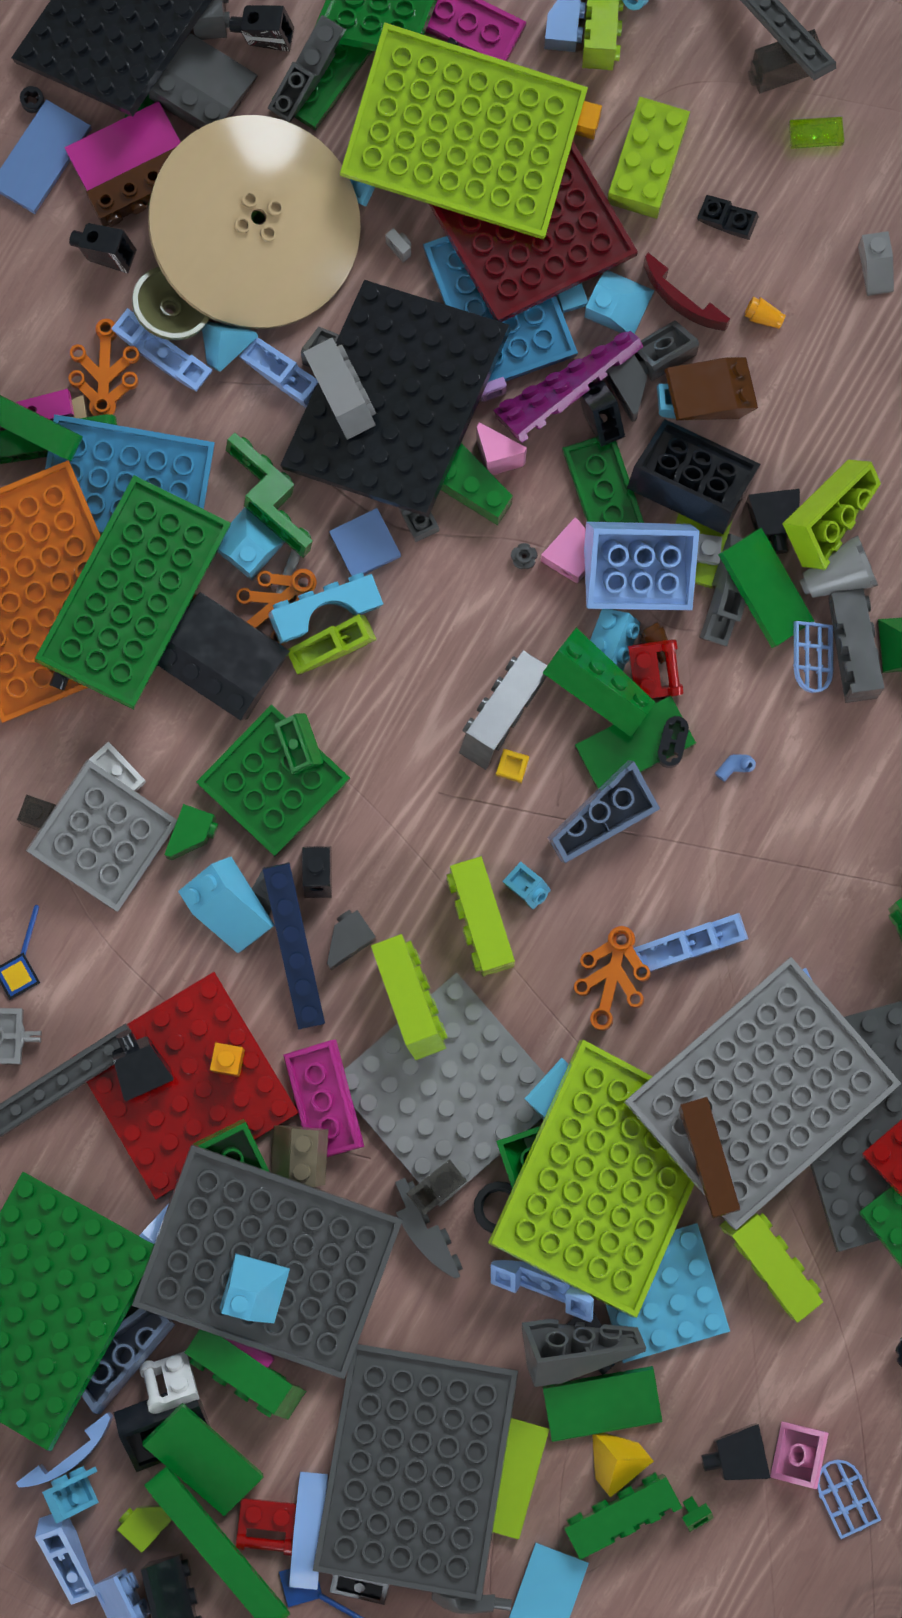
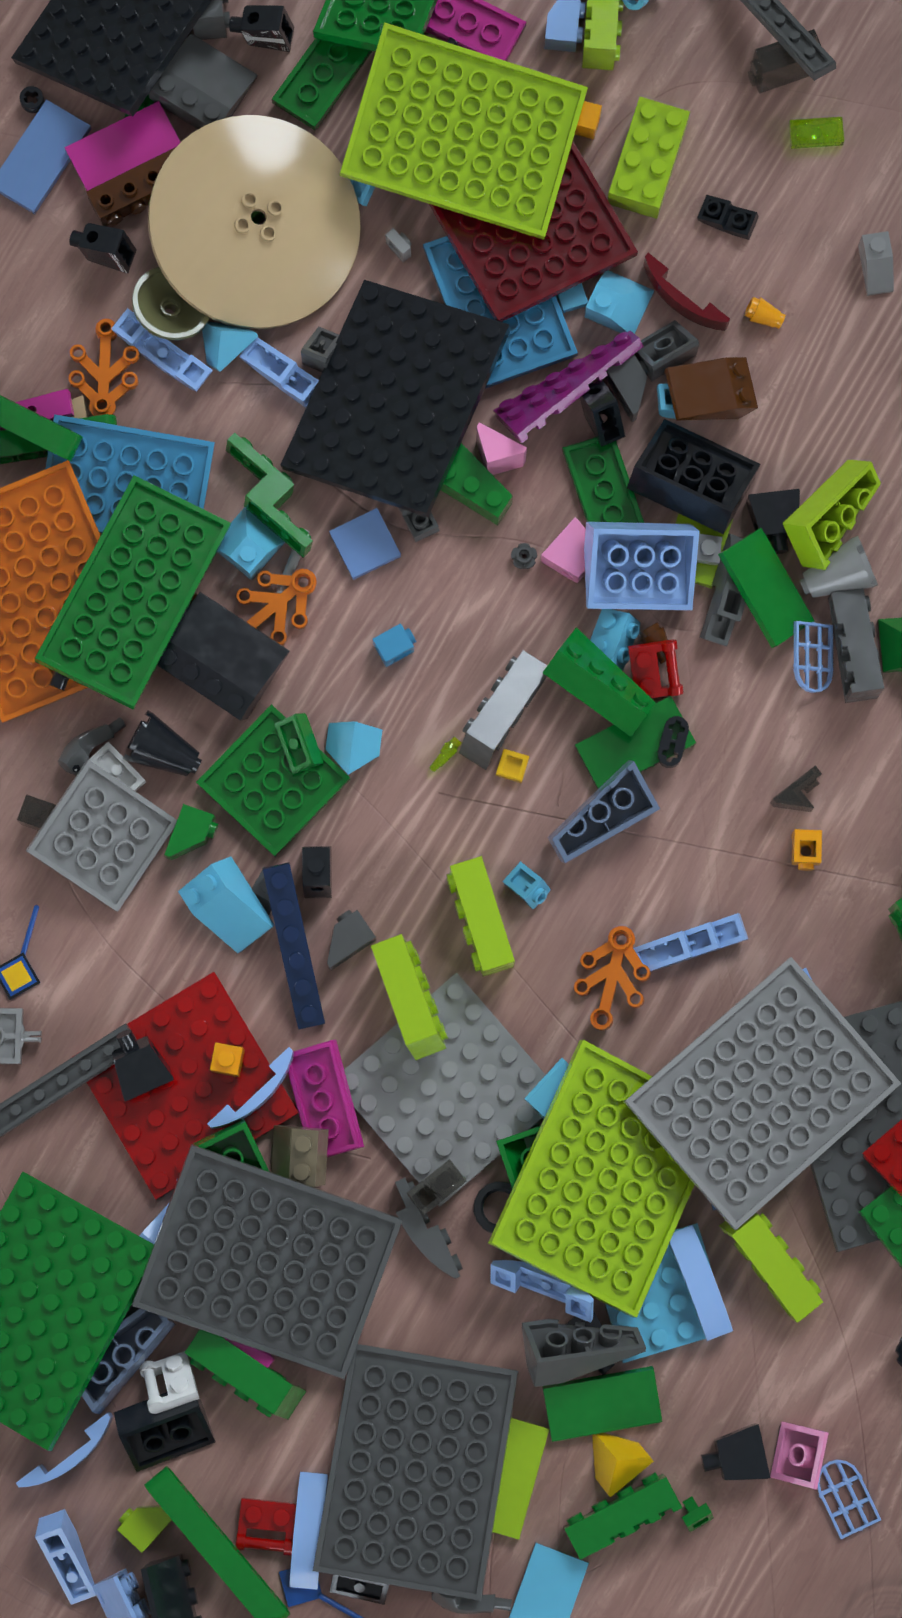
(70, 1495): medium azure bracket -> none
(79, 748): none -> dark grey animal
(162, 748): none -> black cone
(203, 1459): green tile -> none
(228, 1116): none -> light blue slope
(254, 1289): medium azure slope -> none
(307, 70): dark grey slope -> none
(331, 644): lime slope -> none
(341, 387): light grey brick -> none
(353, 744): none -> medium azure slope
(356, 596): medium azure arch -> none
(394, 644): none -> dark azure brick
(447, 751): none -> clear neon green piece
(494, 389): lavender tile -> none
(700, 1283): none -> light blue slope
(709, 1157): reddish brown slope -> none
(735, 763): medium blue arm -> none
(793, 797): none -> clear smoke slope
(813, 841): none -> light orange brick

